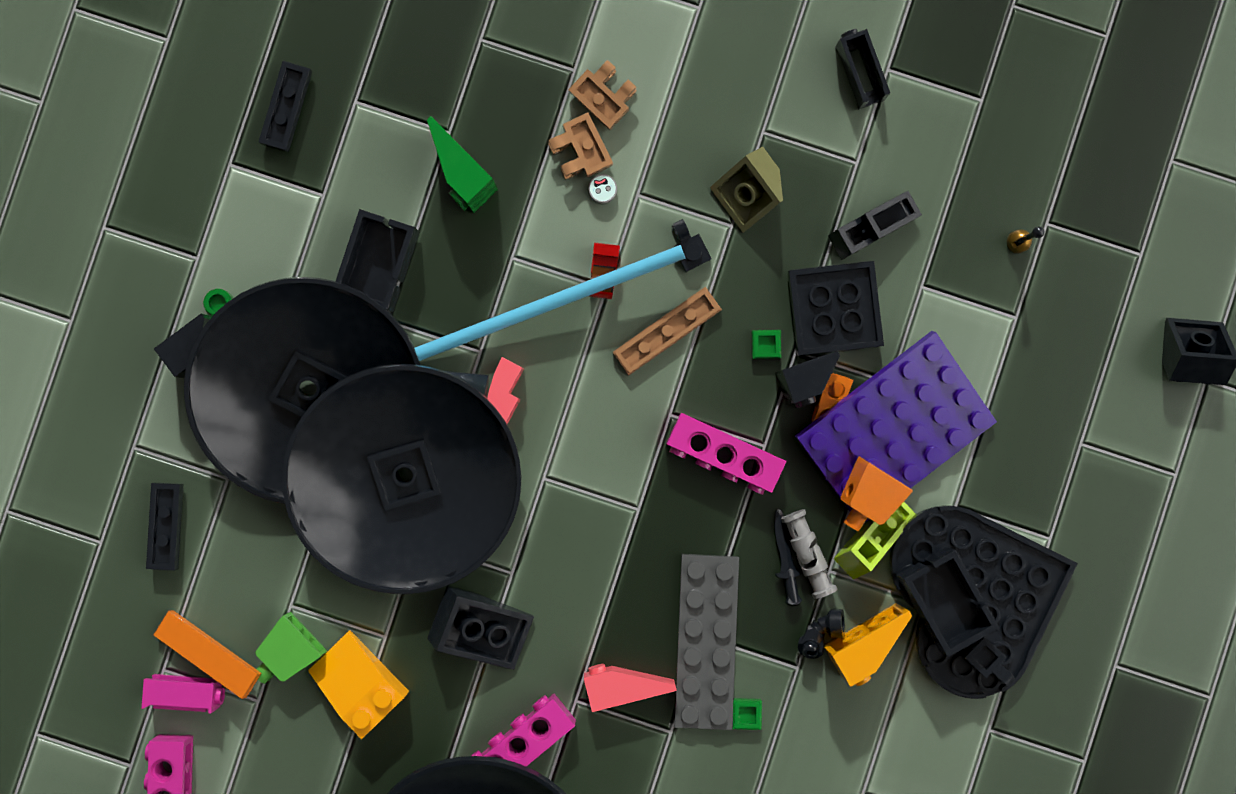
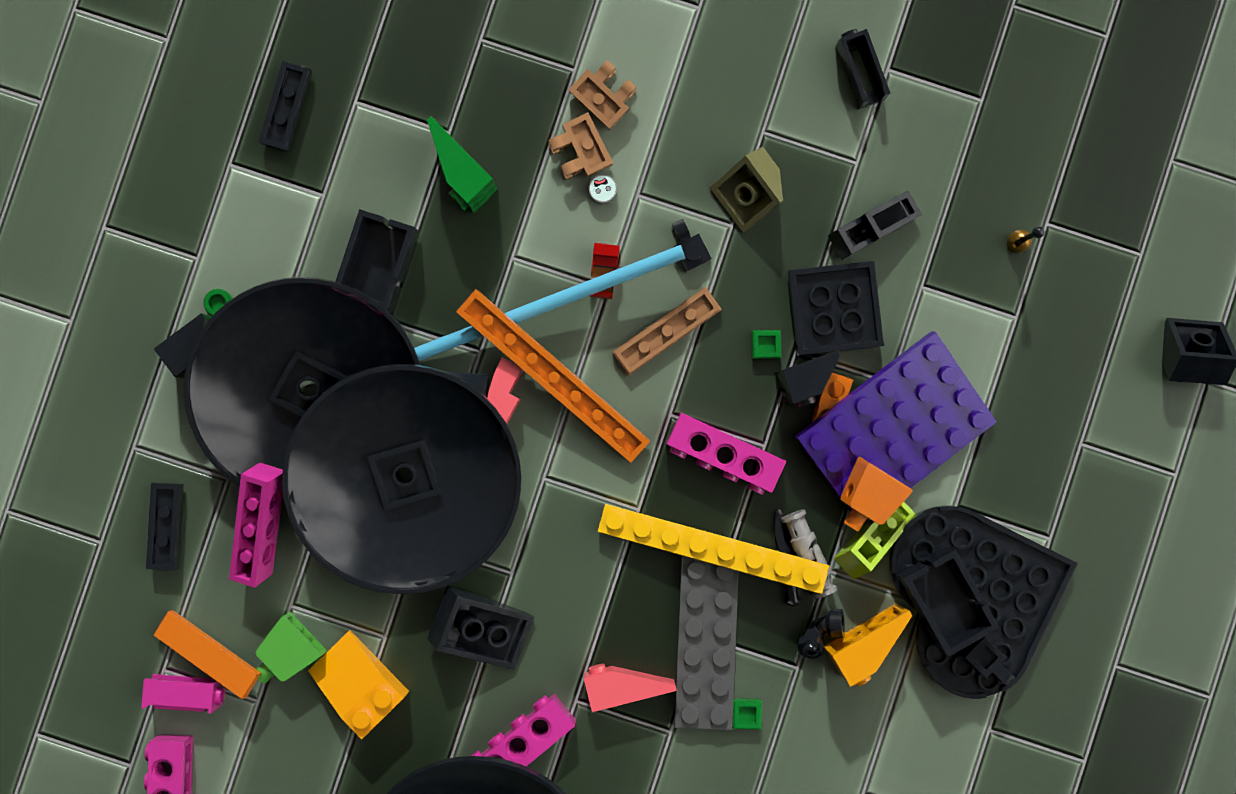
(256, 525): none -> dark pink brick
(553, 375): none -> orange plate
(713, 549): none -> yellow plate

